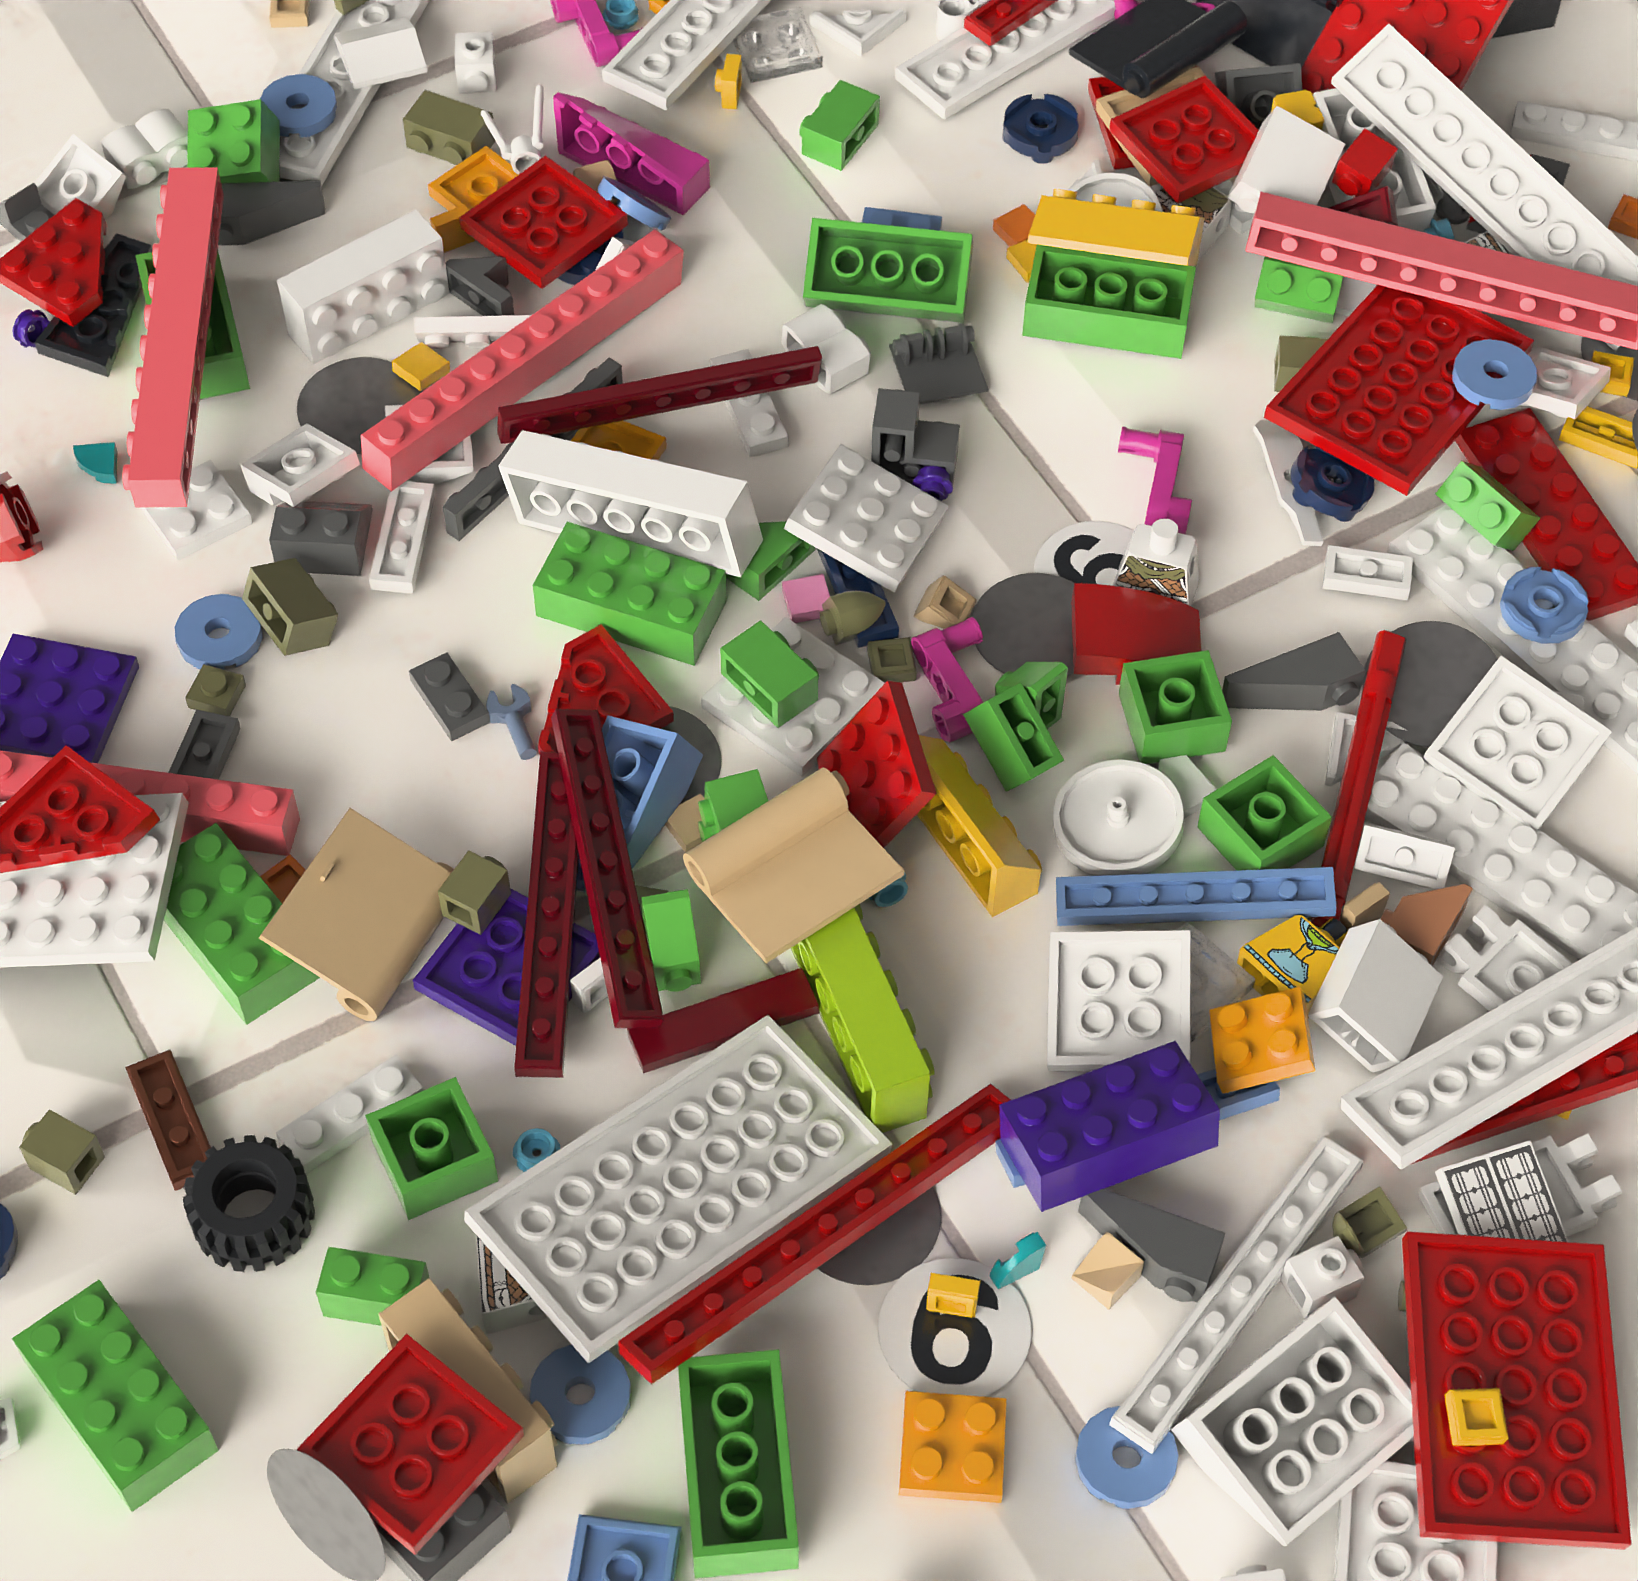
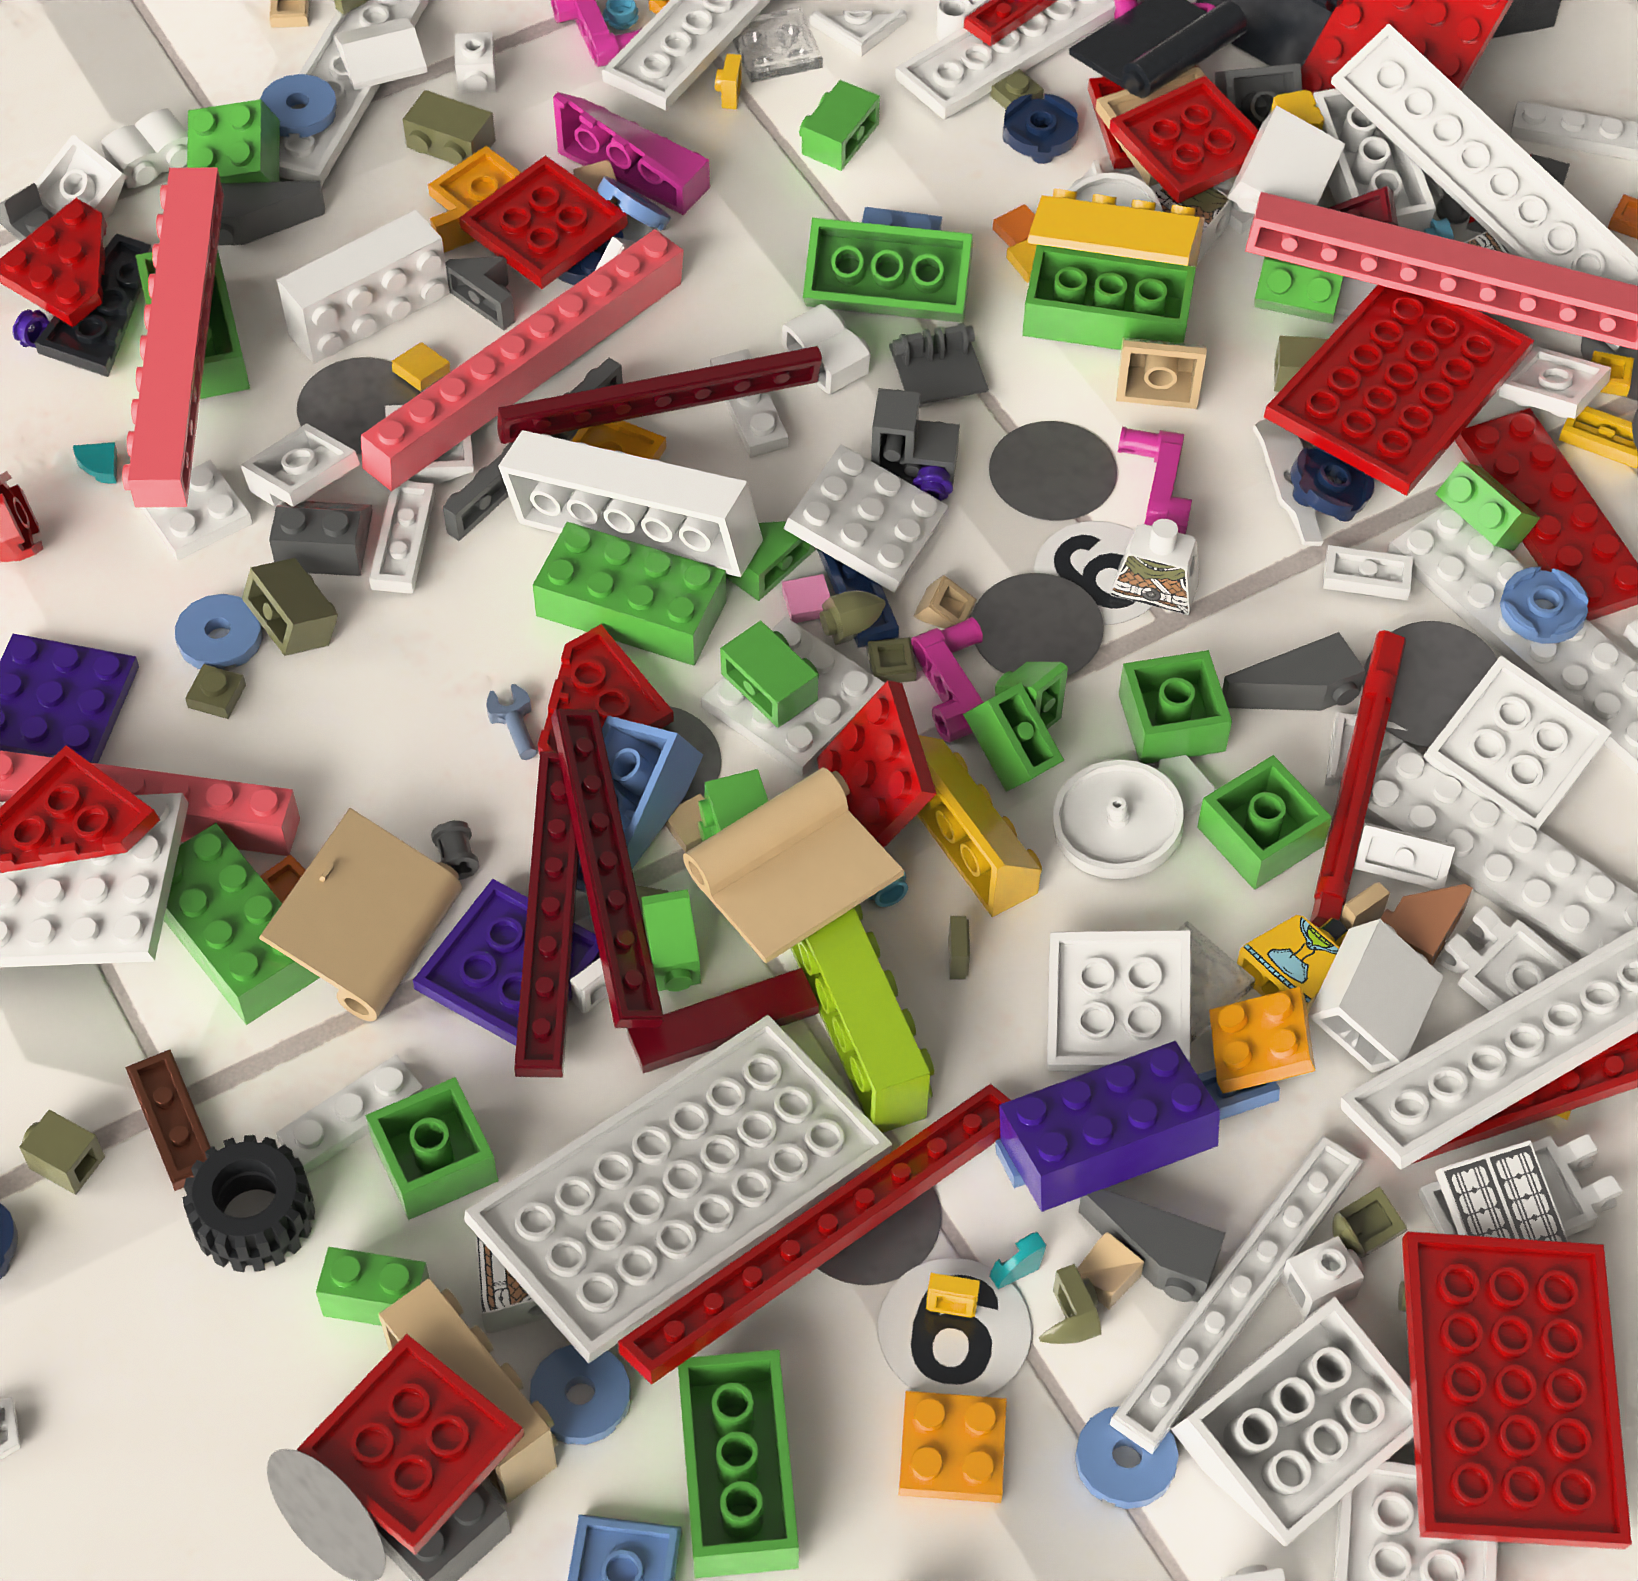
(115, 1395): bright green brick -> none
(206, 745): dark grey plate -> none
(449, 696): dark grey plate -> none
(454, 847): none -> dark grey bush
(473, 330): white plate -> none
(475, 891): olive brick -> none
(524, 149): white plant -> none
(530, 1141): medium azure plate -> none
(959, 947): none -> olive tile
(1015, 86): none -> olive plate
(1052, 470): none -> flat silver sticker
(1078, 1305): none -> olive plate
(1128, 626): red slope -> none
(1160, 373): none -> tan slope
(1195, 896): medium blue plate -> none
(1364, 164): red brick -> none
(1476, 1417): yellow tile -> none
(1499, 357): medium blue tile -> none

